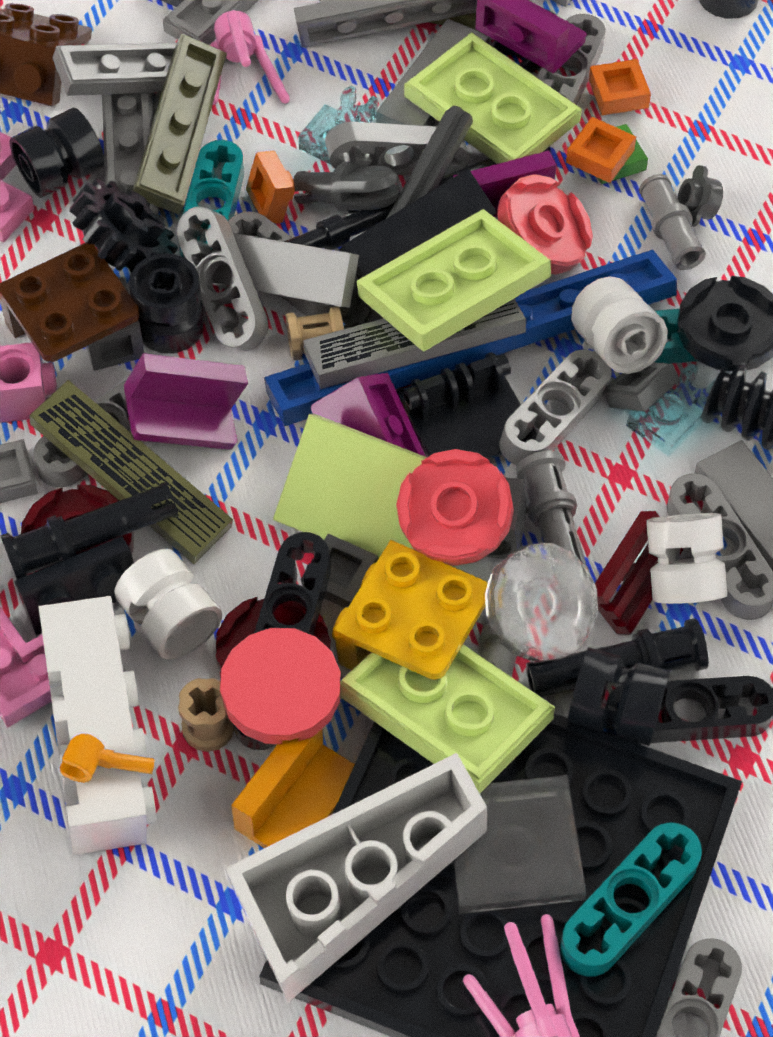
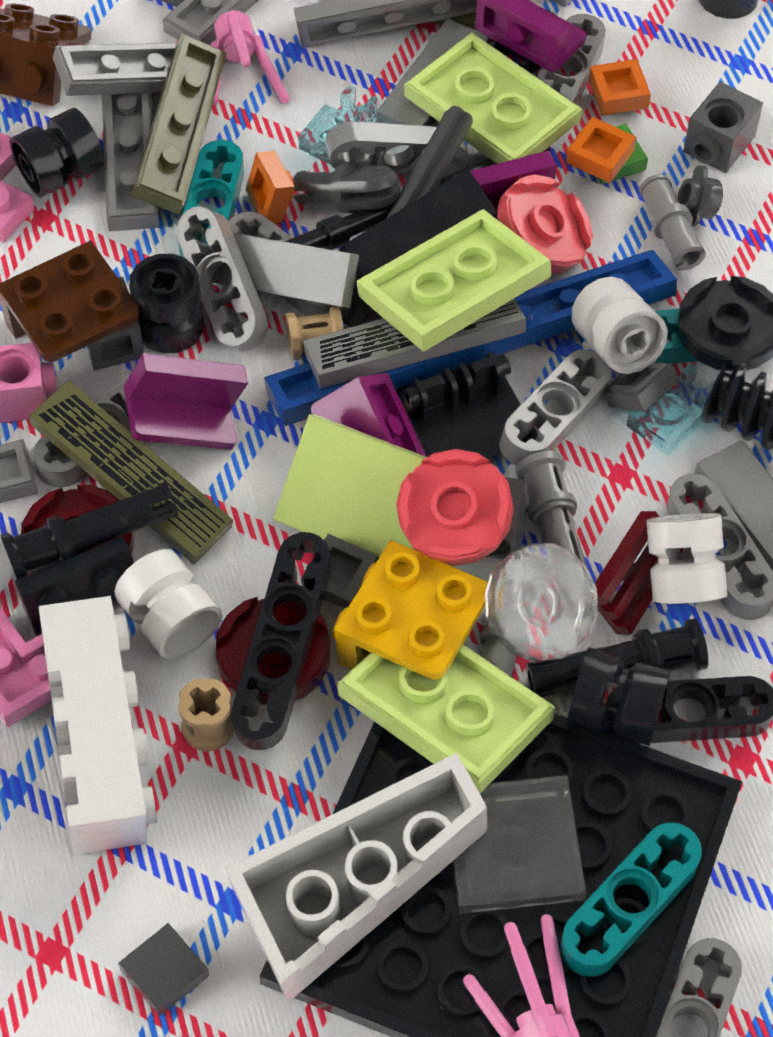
(88, 752): light orange hand -> none
(120, 225): black gear -> none
(163, 969): none -> dark grey tile
(280, 685): coral tile -> none
(291, 790): light orange panel -> none
(722, 127): none -> dark grey brick

